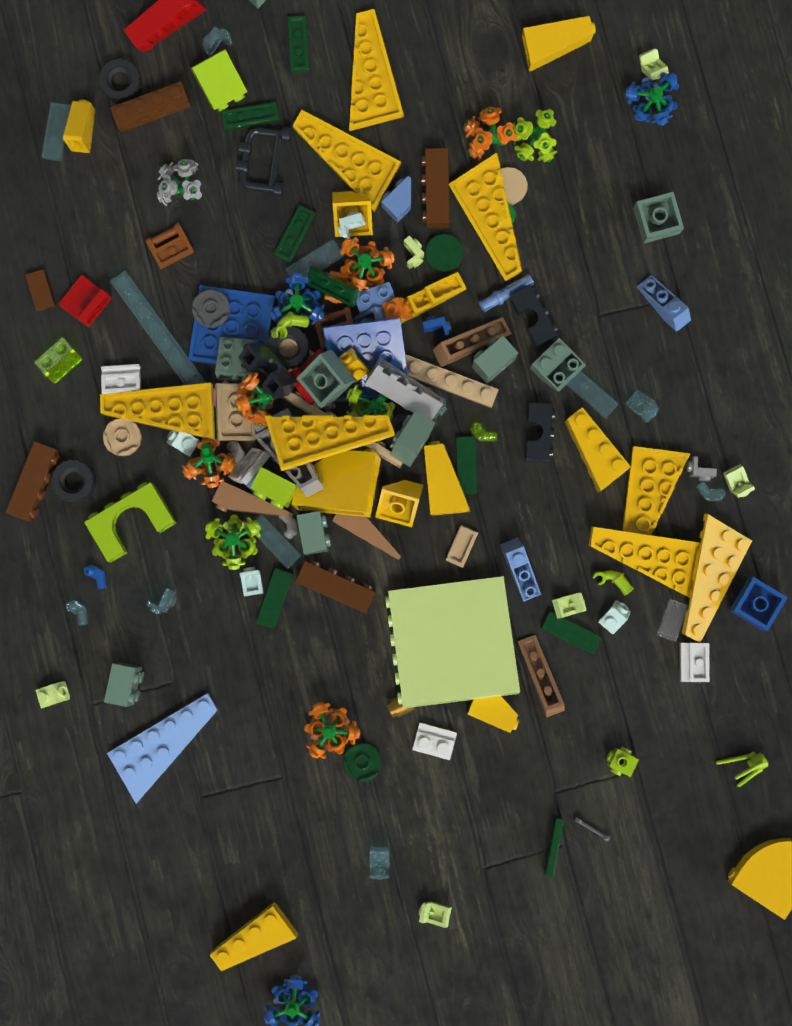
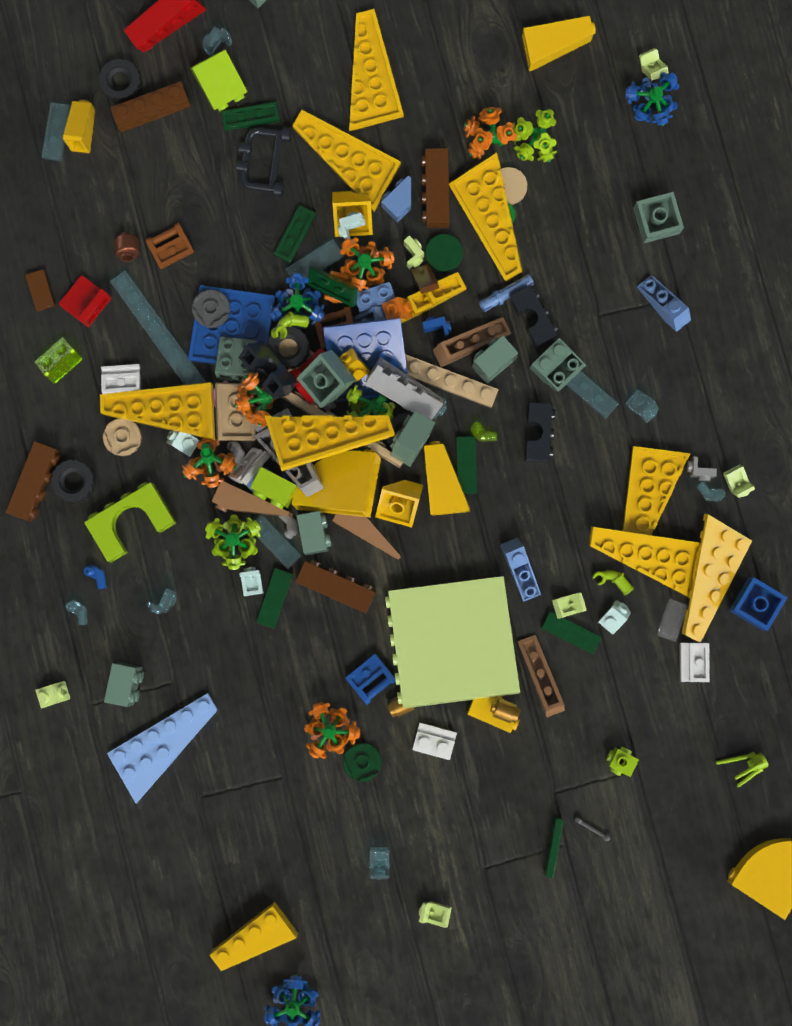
(126, 247): none -> copper head
(169, 187): light grey plant -> none
(298, 44): dark green tile -> none
(366, 674): none -> blue plate
(425, 278): none -> reddish brown tile
(461, 546): tan tile -> none
(505, 711): none -> pearl gold brick
(596, 450): yellow wedge -> none

